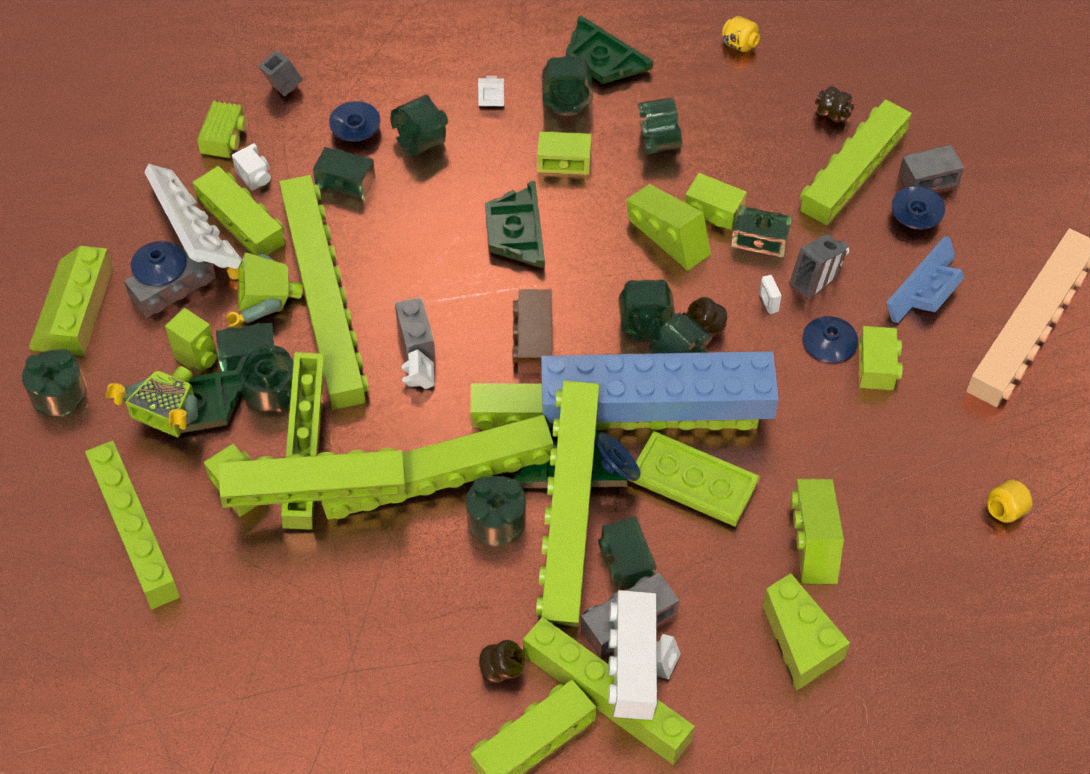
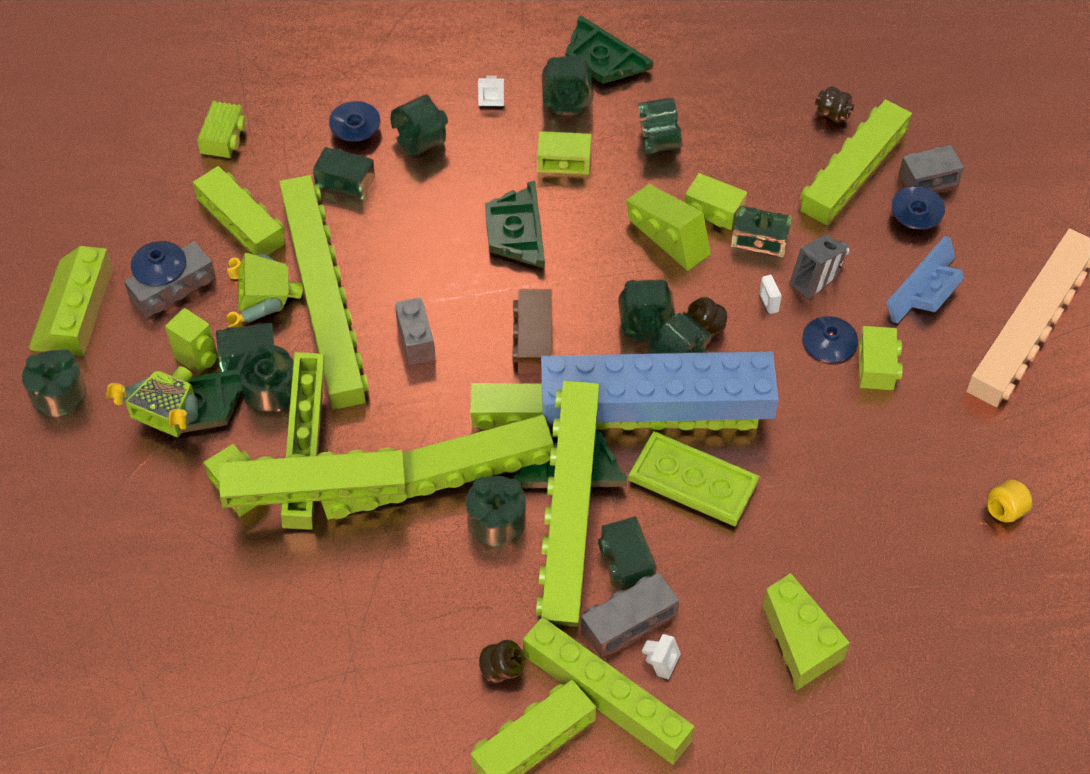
(132, 525): lime brick -> none
(190, 222): white wing -> none
(251, 167): white brick -> none
(280, 73): flat silver brick -> none
(419, 369): white tile -> none
(617, 458): dark blue dish -> none
(634, 655): white brick -> none
(741, 34): yellow head -> none
(818, 530): lime wedge -> none

